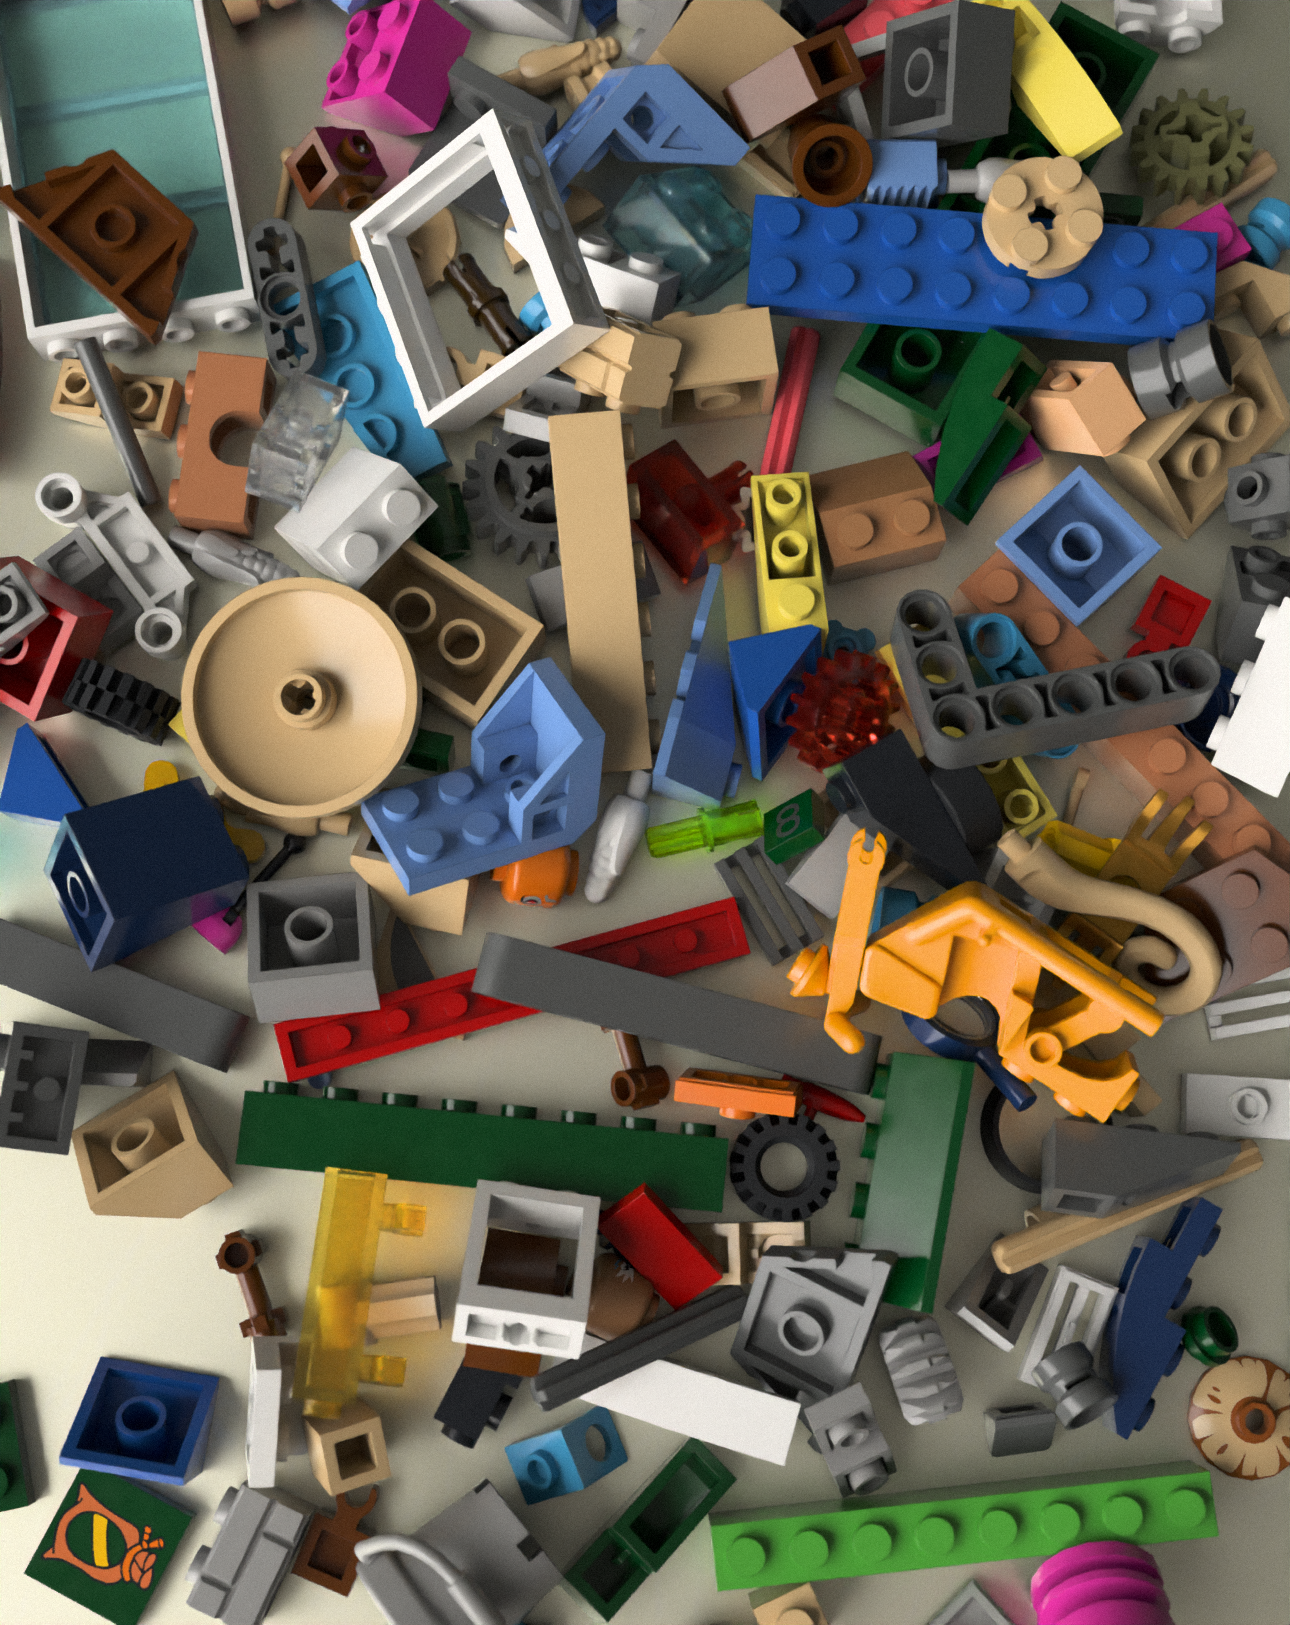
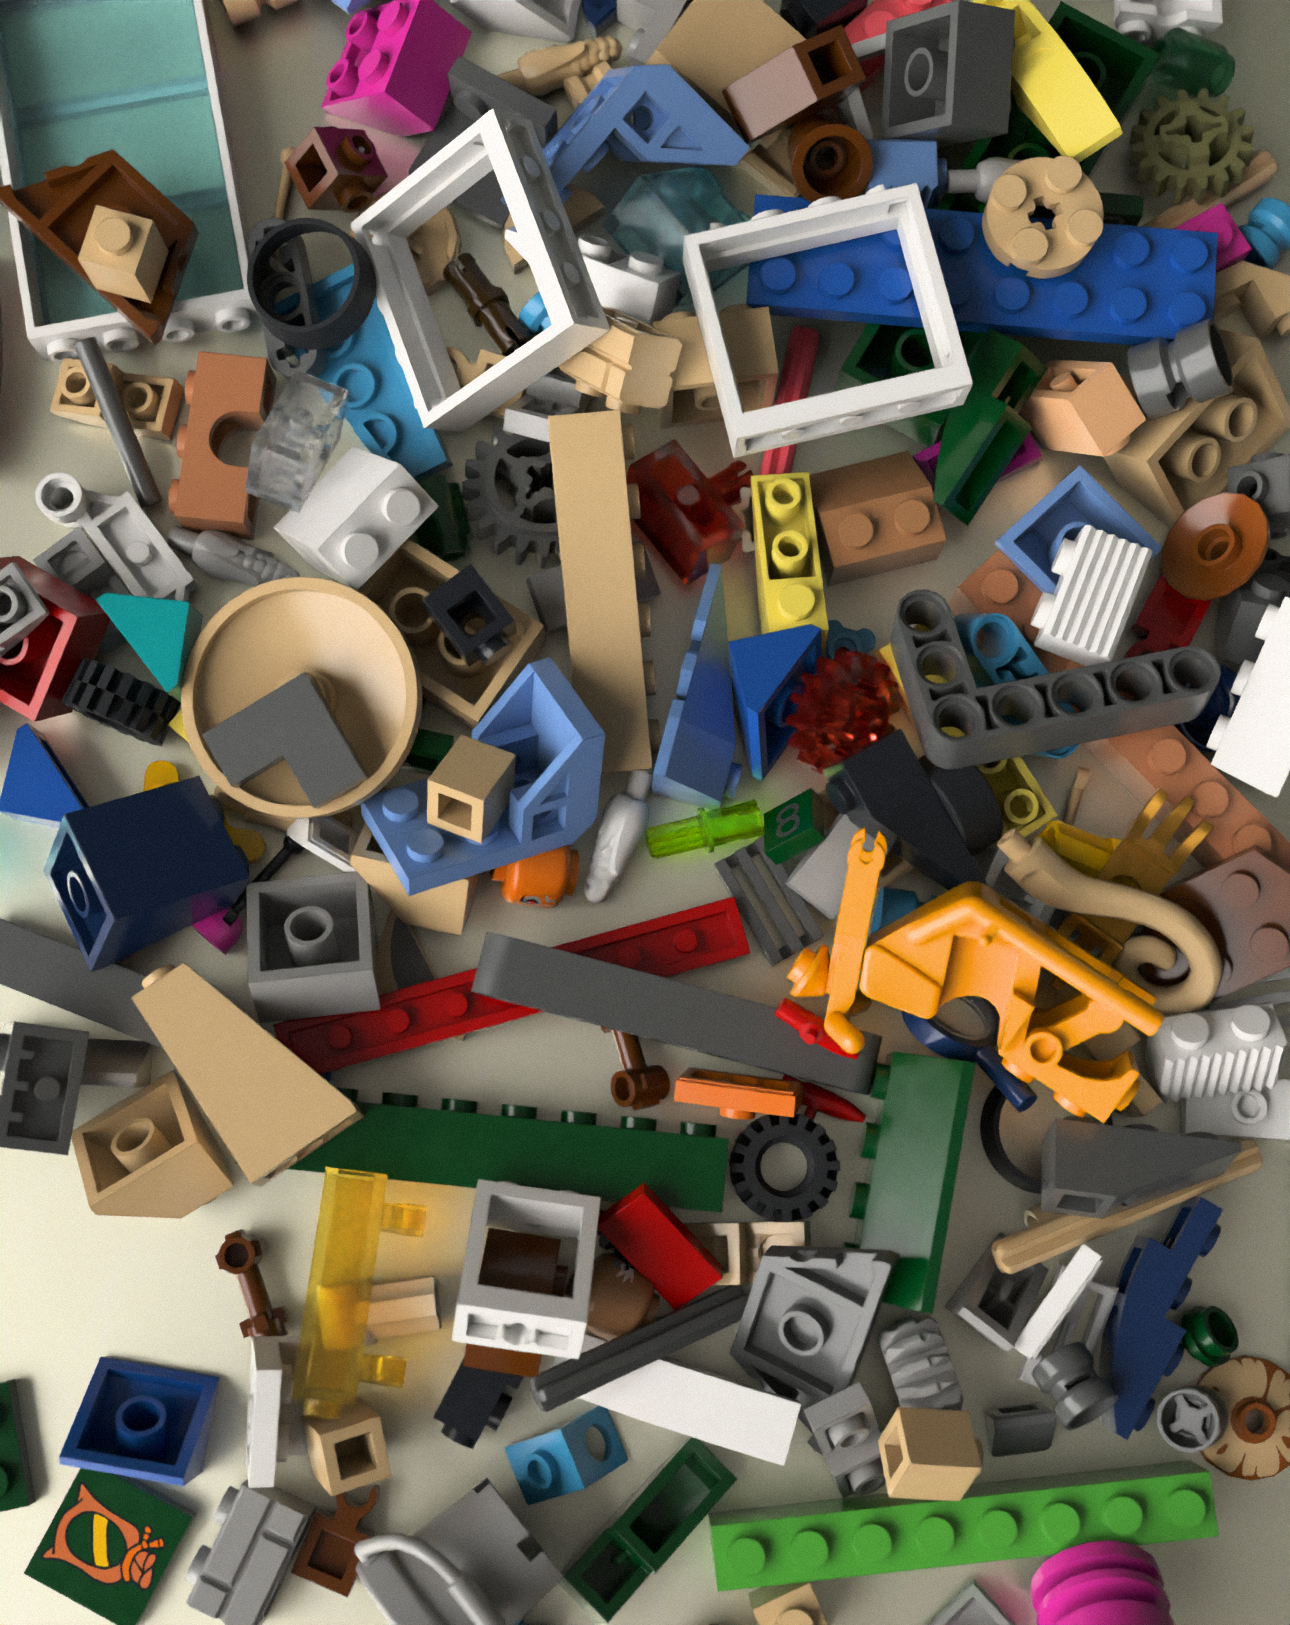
(123, 254): none -> tan brick
(158, 632): none -> teal slope
(246, 1080): none -> tan slope
(291, 726): none -> dark grey tile
(326, 839): none -> white slope
(351, 313): none -> black tyre
(467, 598): none -> black brick
(470, 788): none -> tan brick
(809, 1026): none -> red helmet
(822, 224): none -> white window
(930, 1454): none -> tan brick
(1058, 1302): none -> white tile
(1091, 596): none -> white brick
(1182, 1422): none -> dark grey wheel
(1192, 63): none -> clear green brick
(1216, 546): none -> dark orange dish
(1216, 1052): none -> white brick

